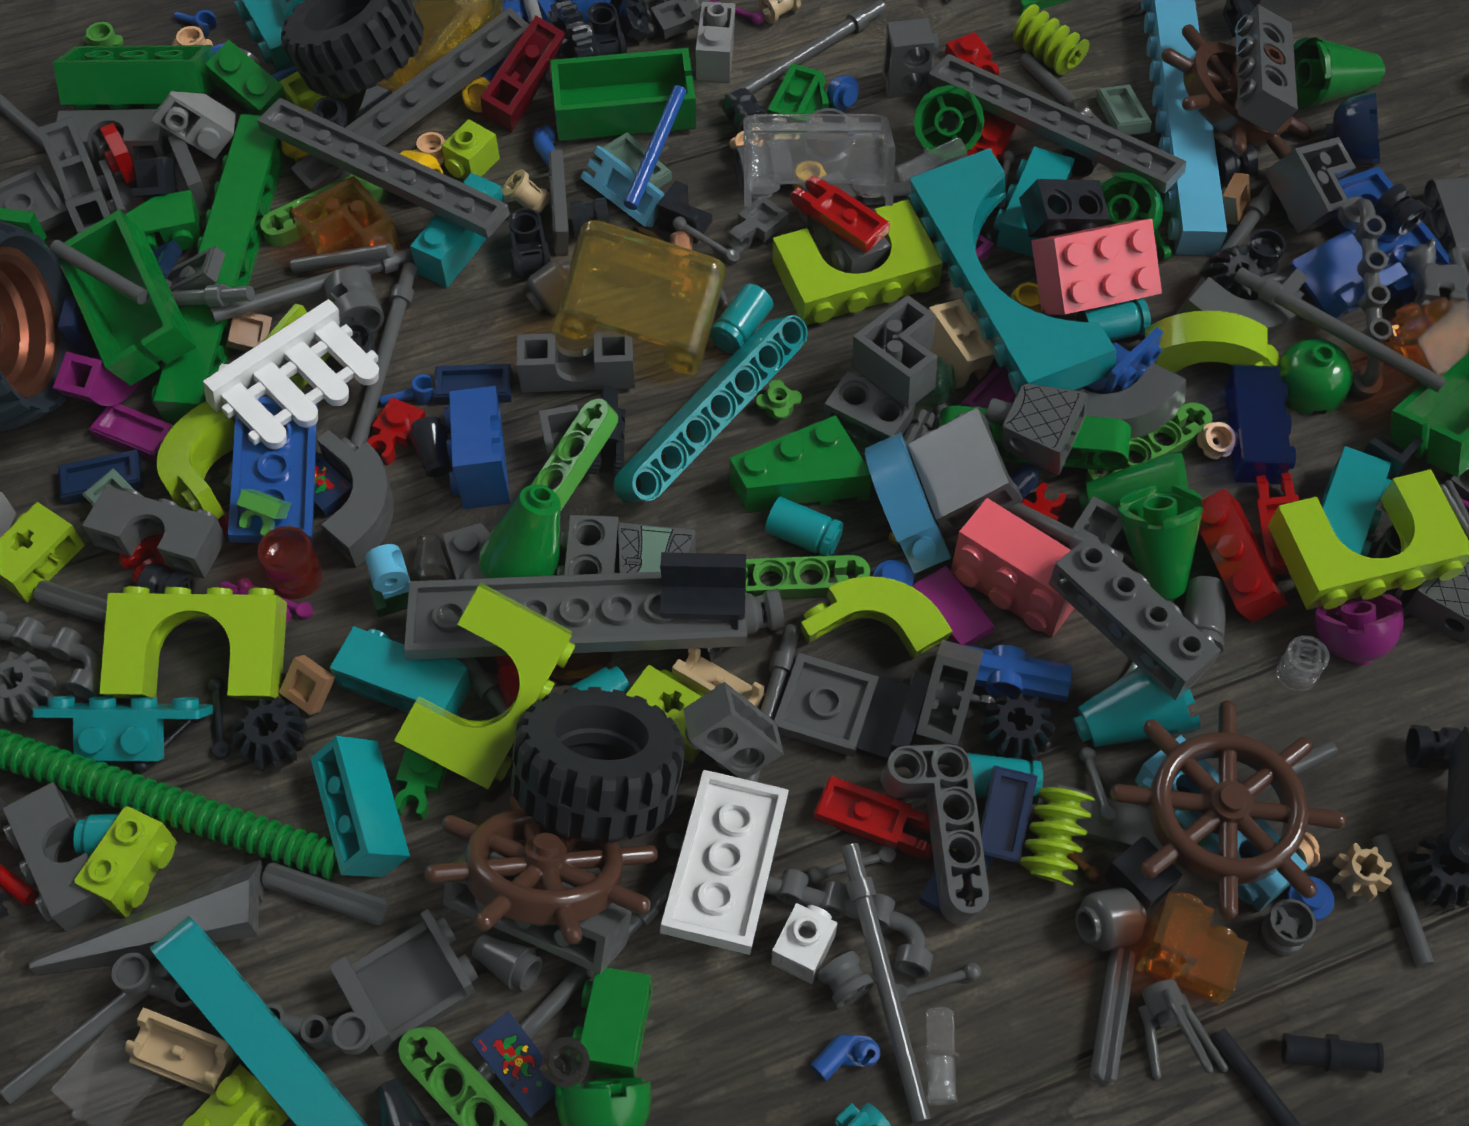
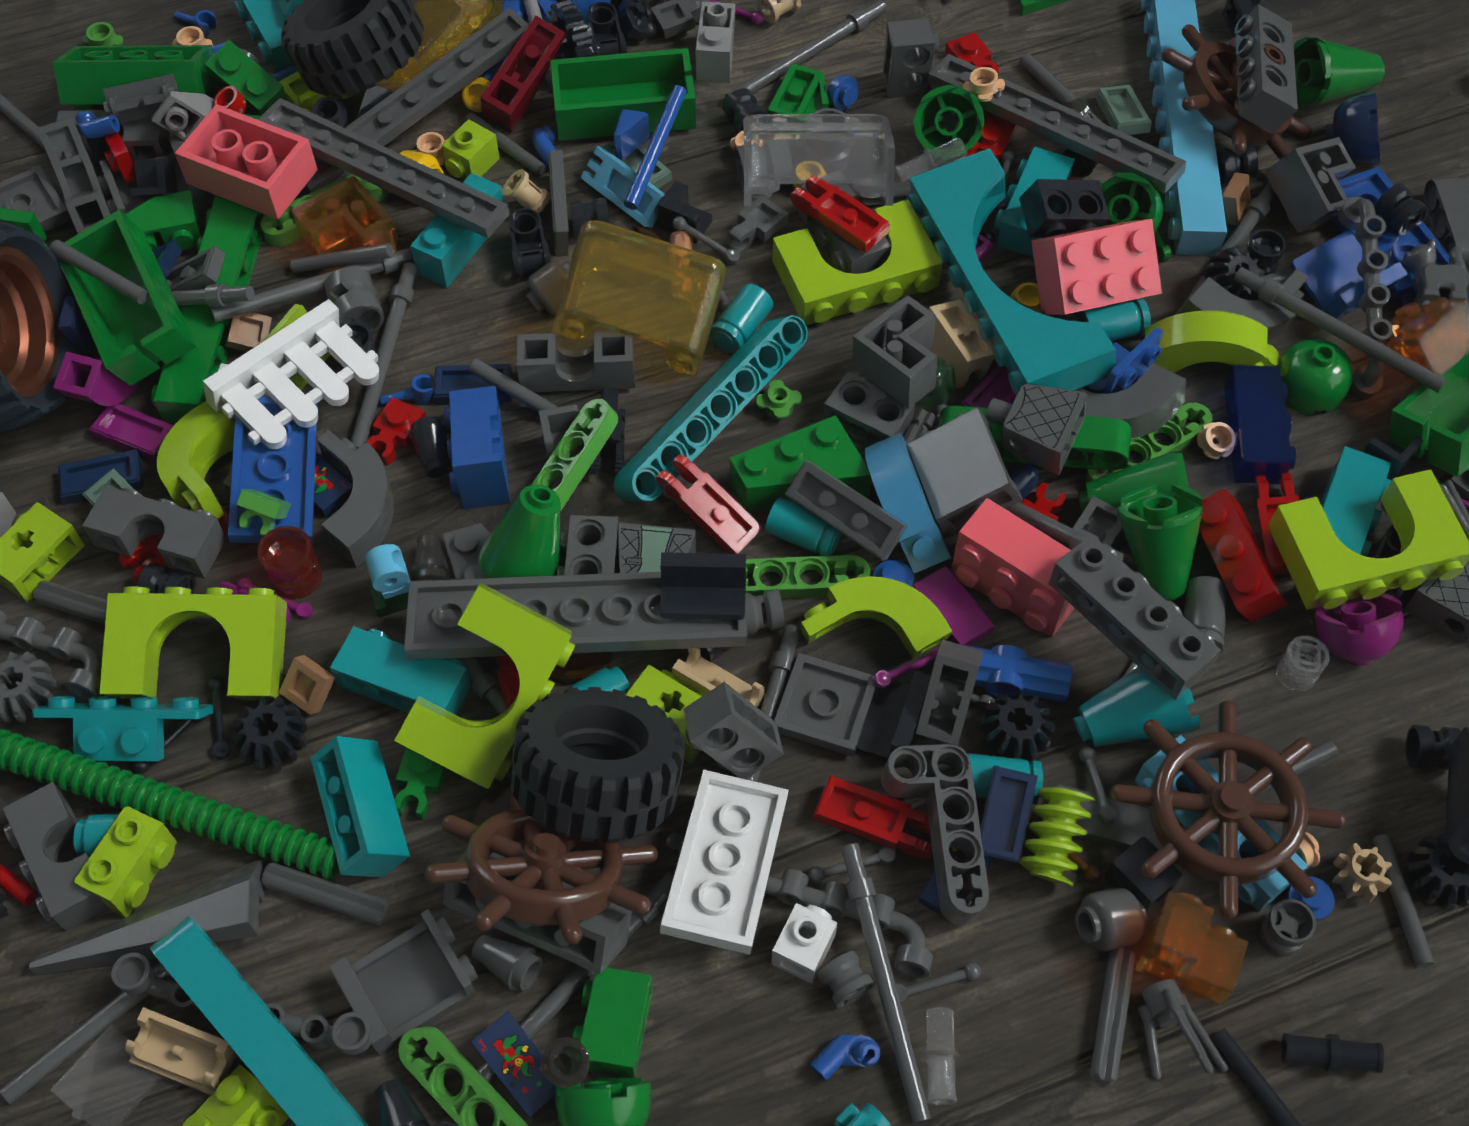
(95, 128): none -> blue arm
(138, 98): none -> dark grey hinge
(231, 98): none -> red hinge
(246, 161): none -> coral brick
(509, 386): none -> dark grey bar
(511, 148): none -> dark grey bar
(630, 132): none -> blue slope
(709, 506): none -> hinge
(846, 510): none -> dark grey tile
(883, 678): none -> magenta hinge
(984, 83): none -> light nougat plate
(1049, 41): lime piece -> none

